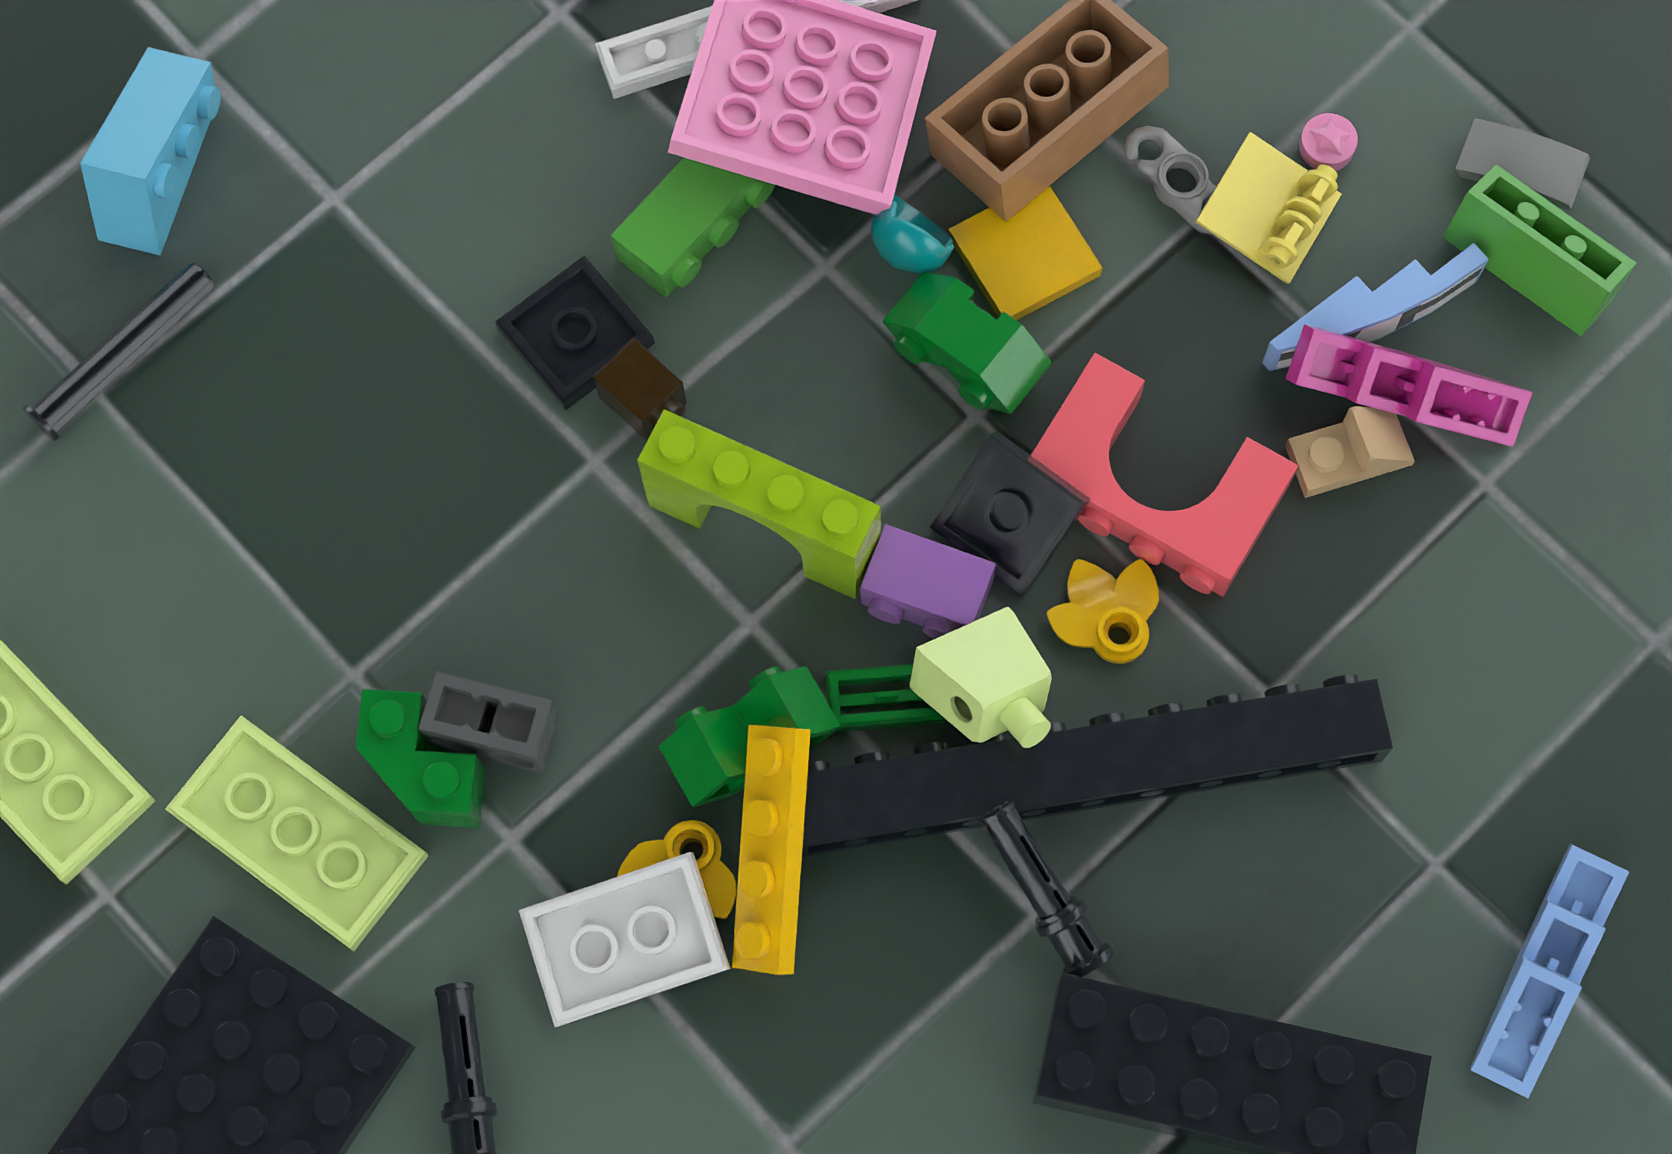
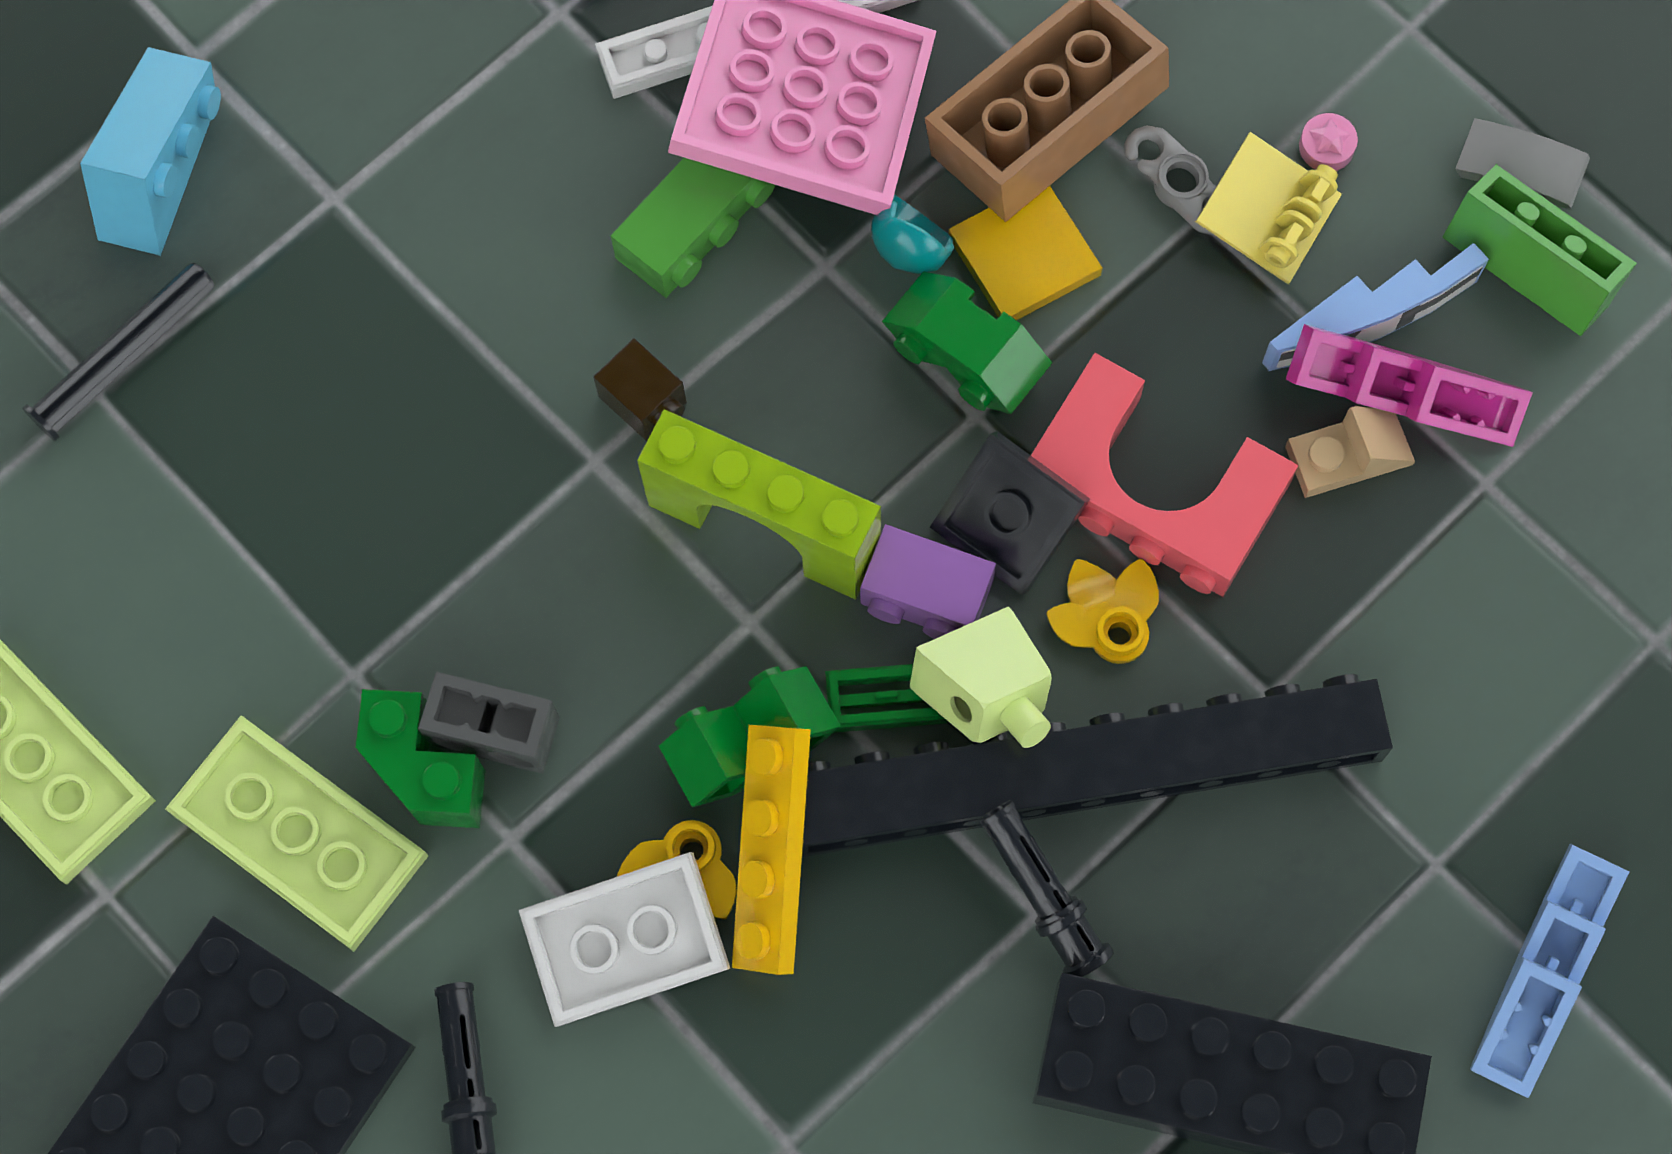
(572, 330): black tile -> none

